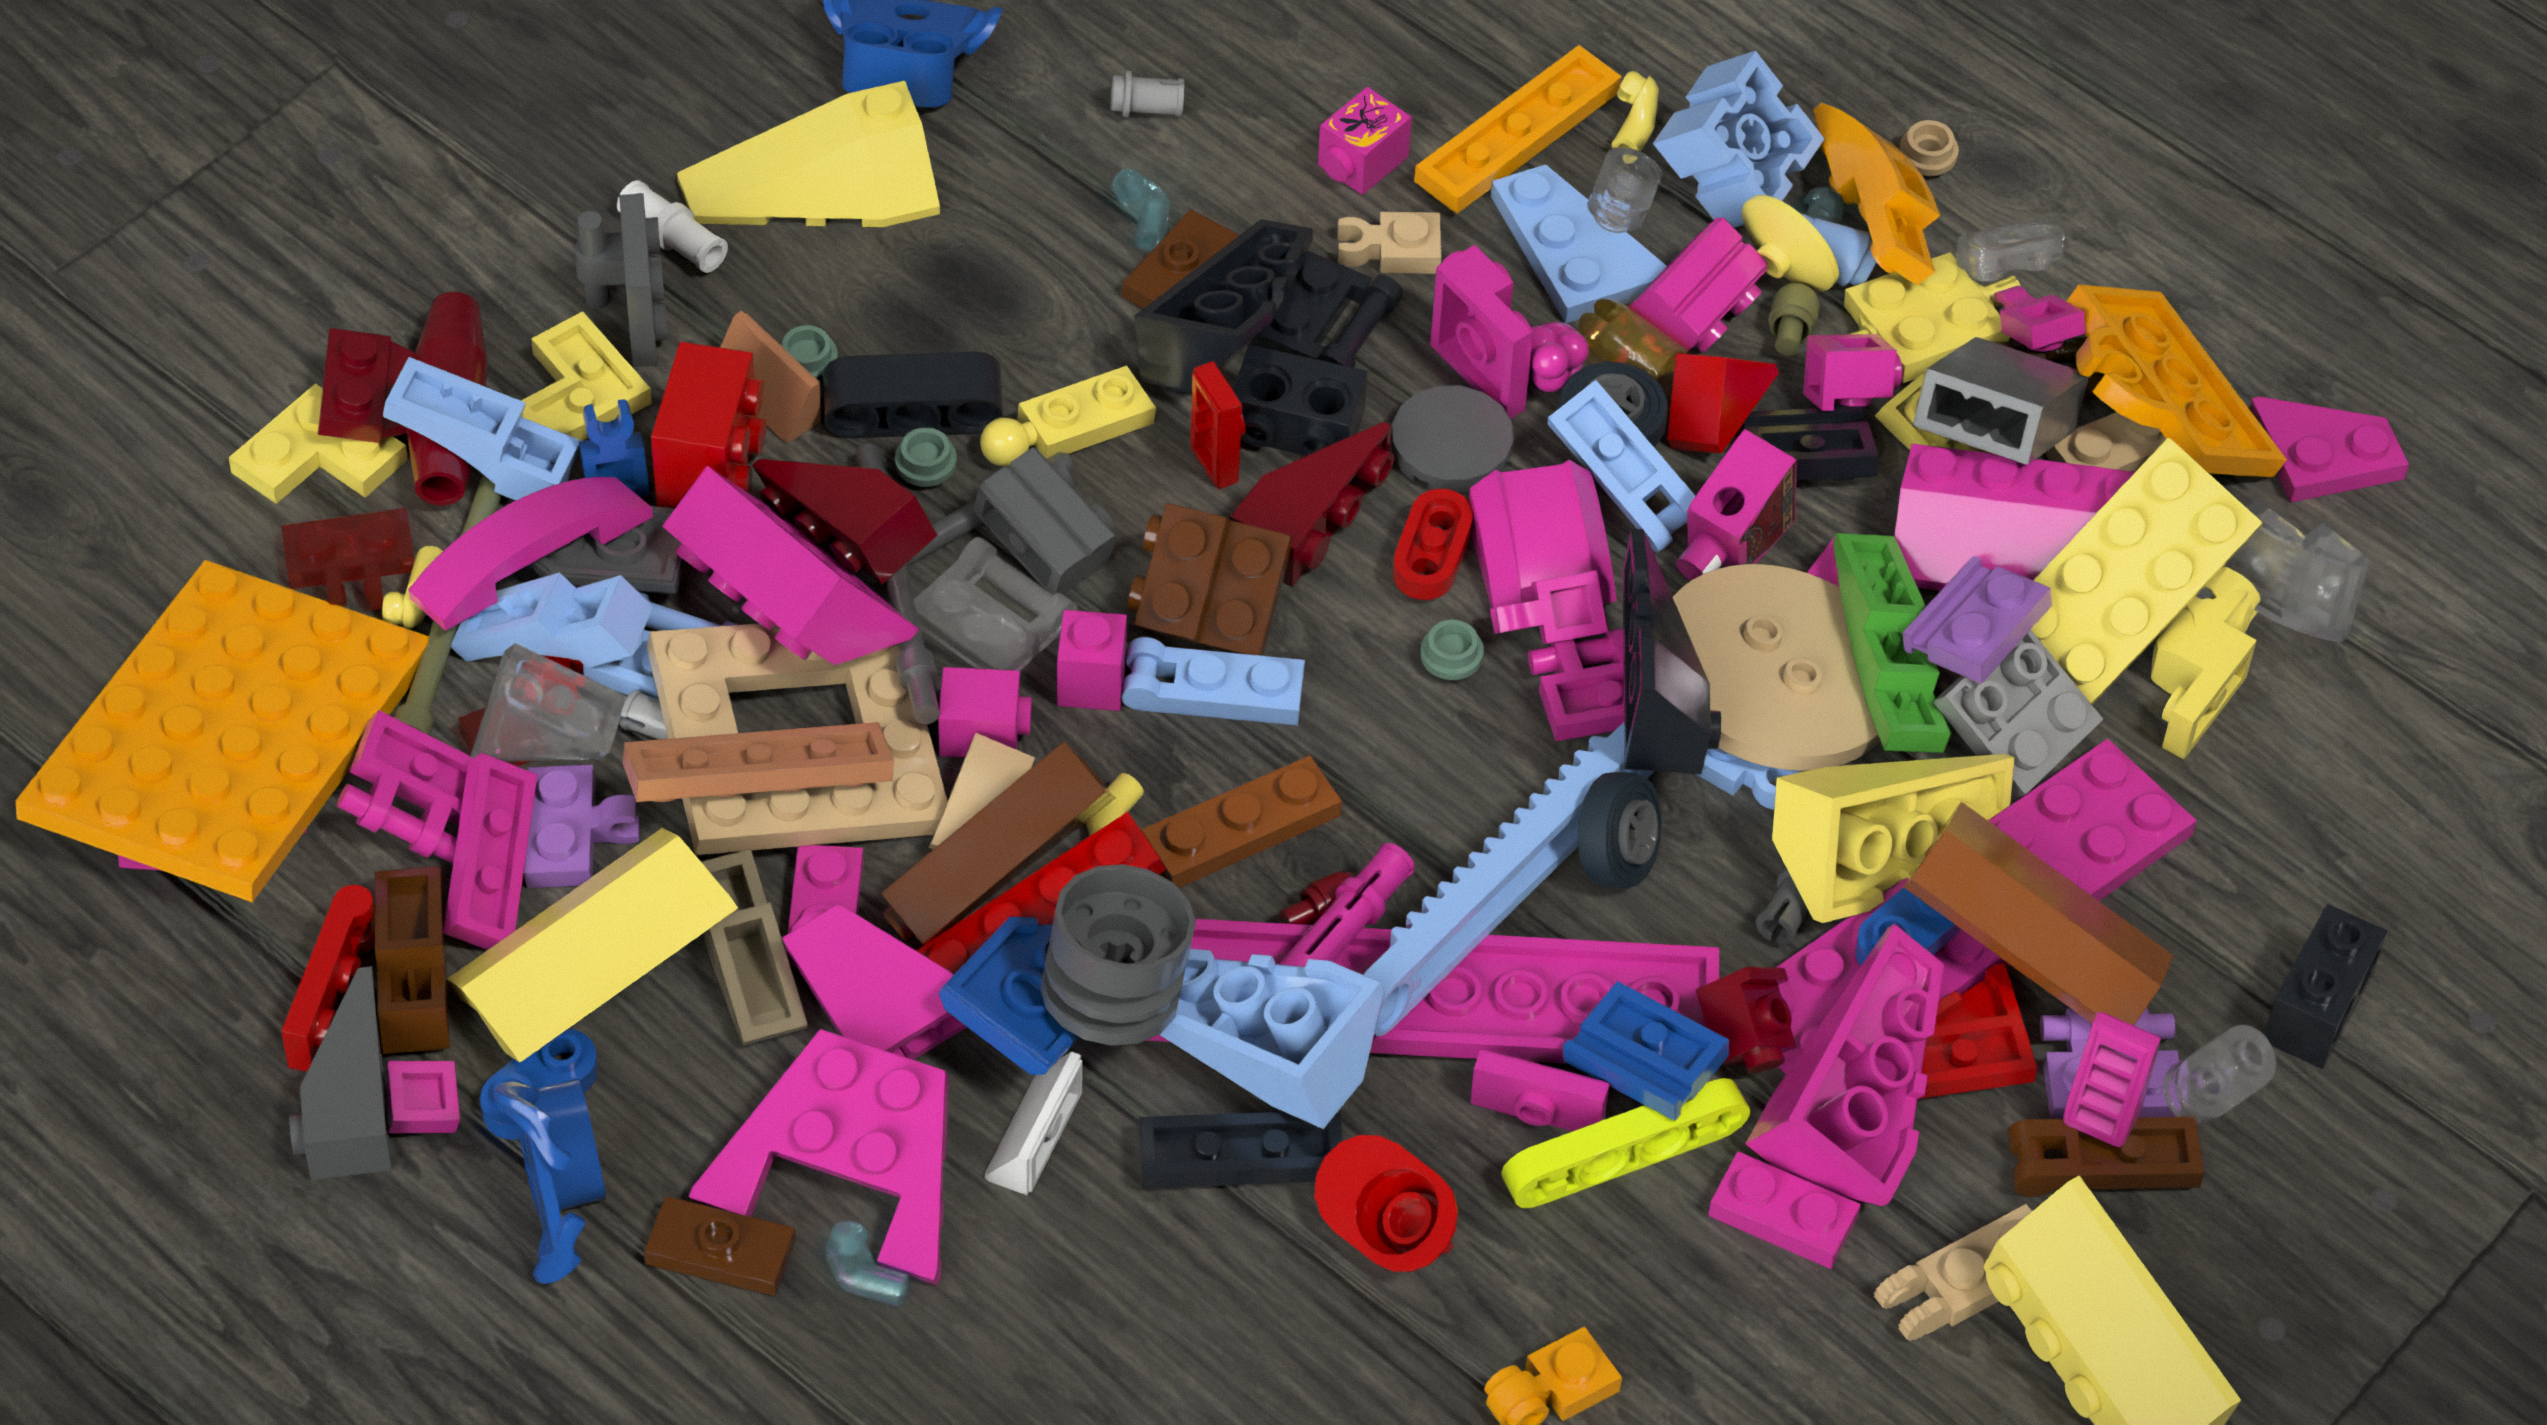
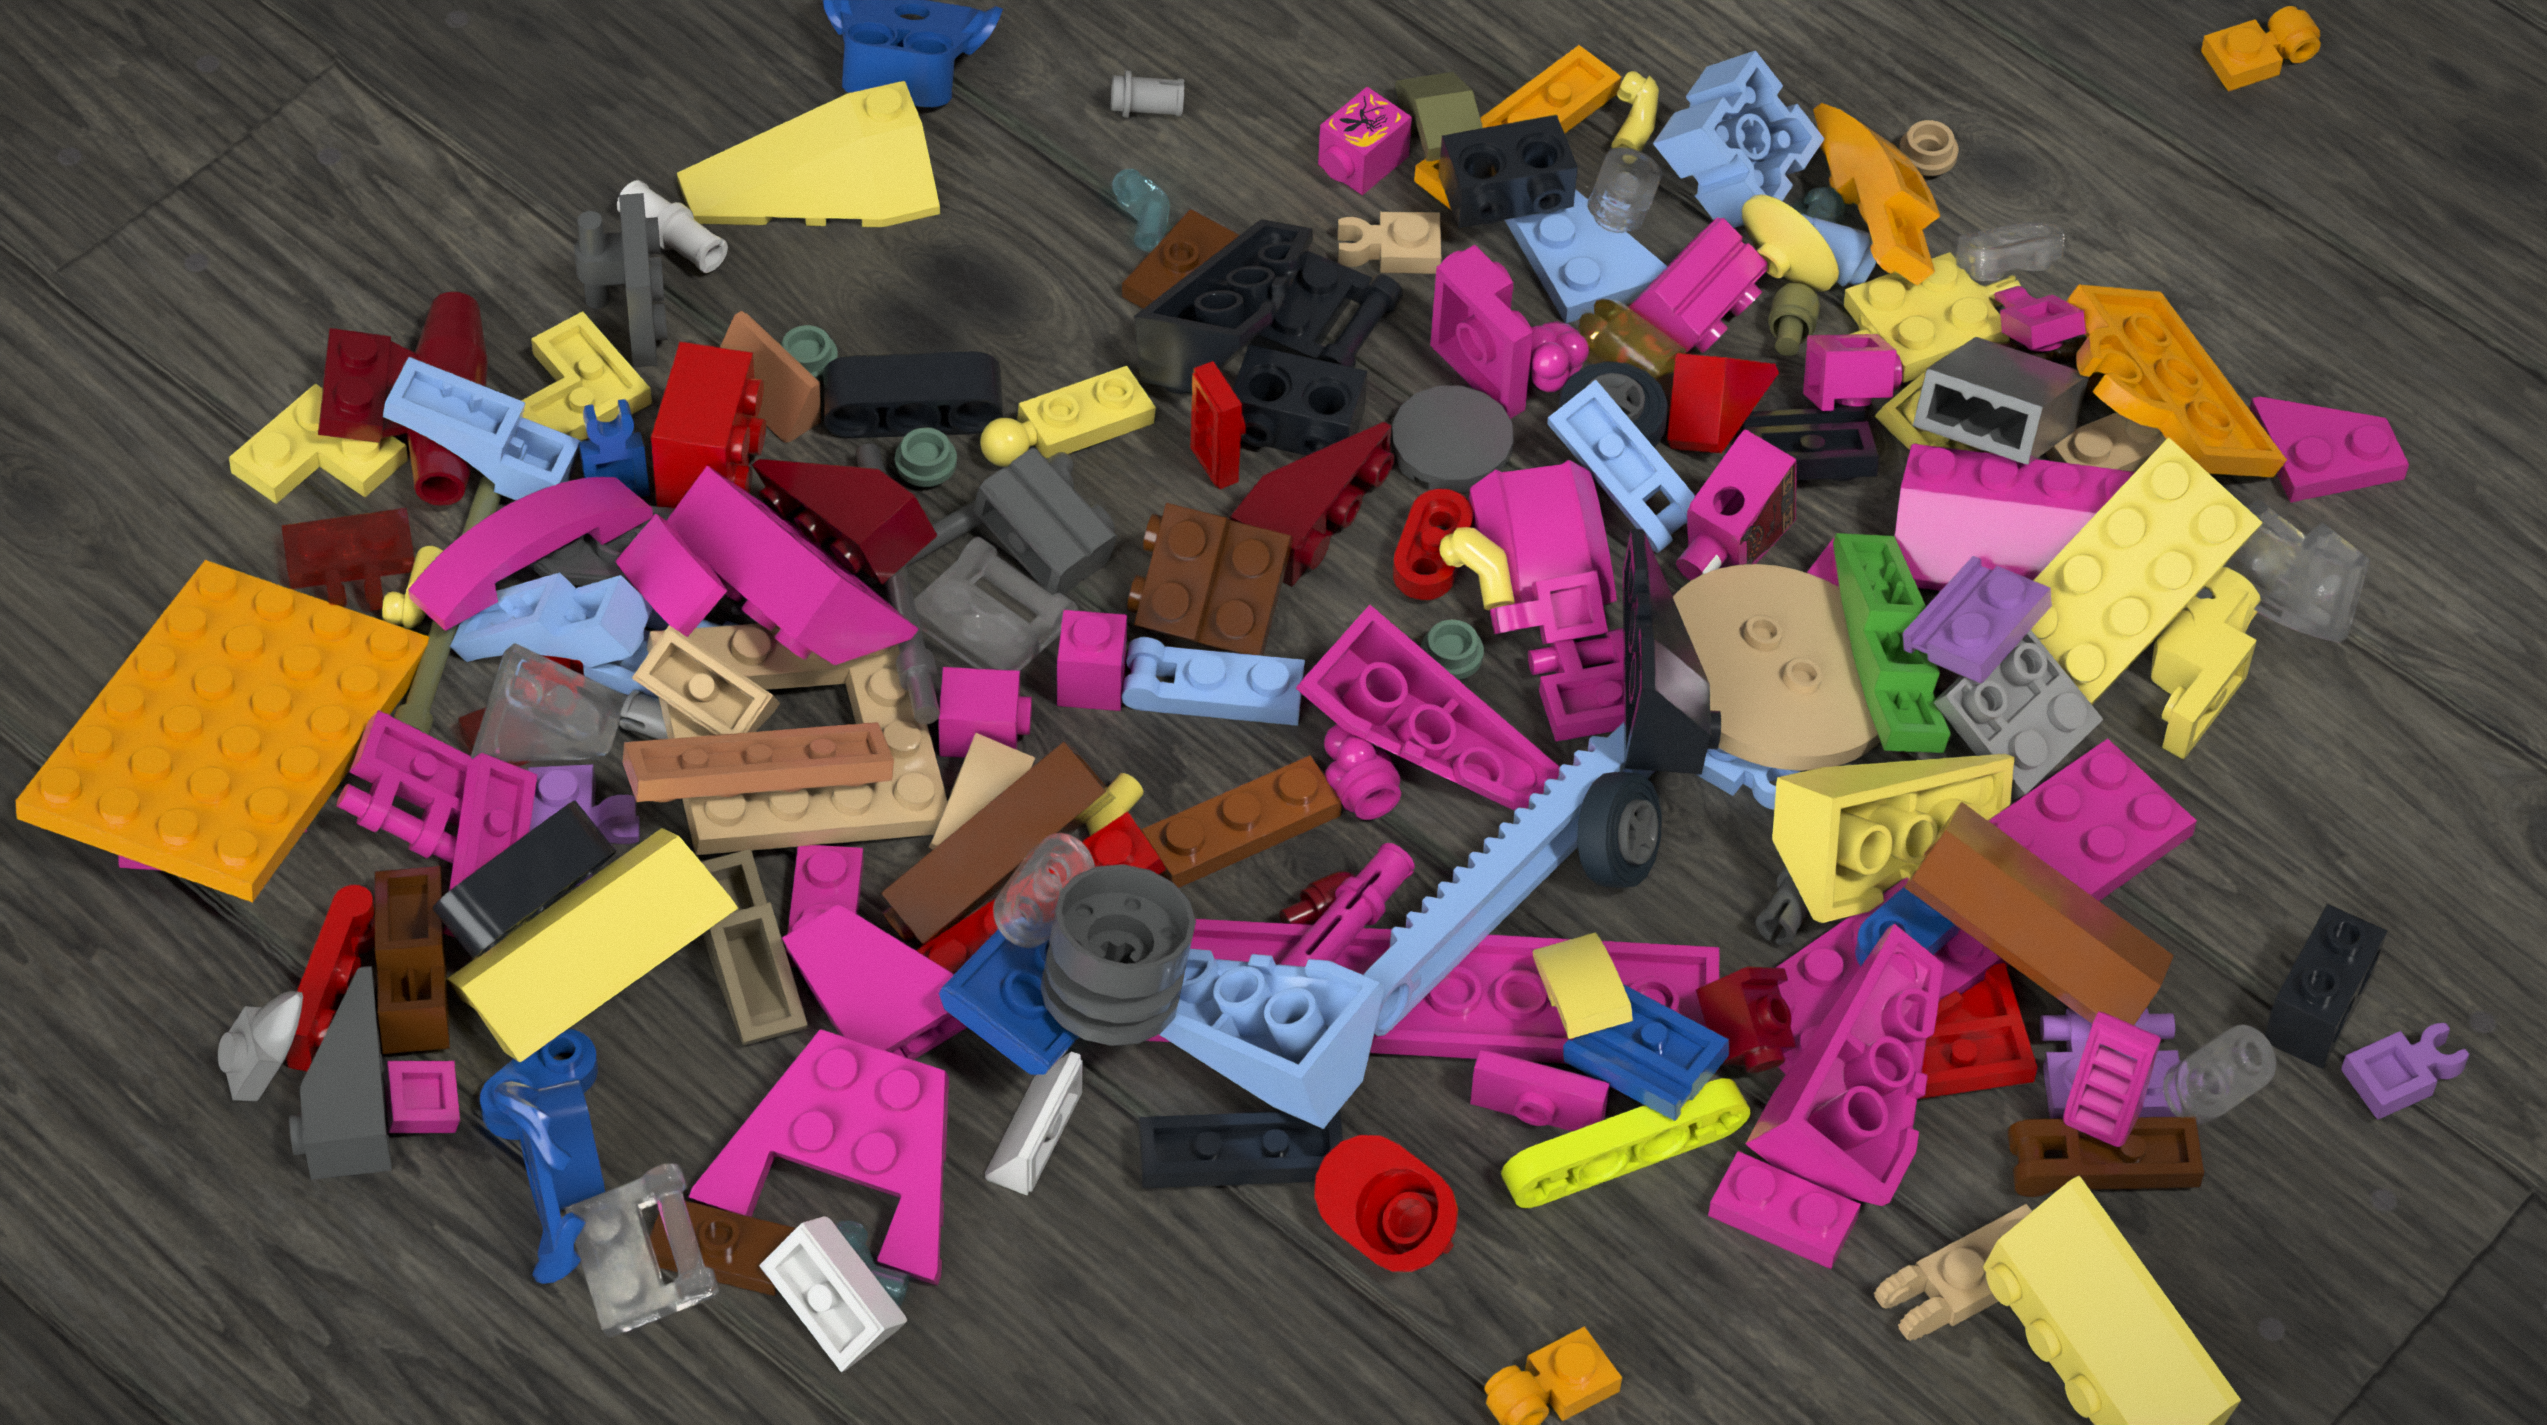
(259, 1045): none -> light grey plate
(524, 879): none -> black beam
(621, 1257): none -> clear plate
(671, 576): none -> dark pink slope
(704, 686): none -> tan slope
(833, 1292): none -> white slope
(1036, 890): none -> clear plate
(1361, 774): none -> dark pink piece
(1410, 705): none -> dark pink wedge
(1438, 107): none -> olive slope
(1483, 557): none -> light yellow arm
(1507, 171): none -> black brick
(1583, 985): none -> light yellow slope
(2250, 55): none -> light orange plate
(2400, 1074): none -> medium lavender plate

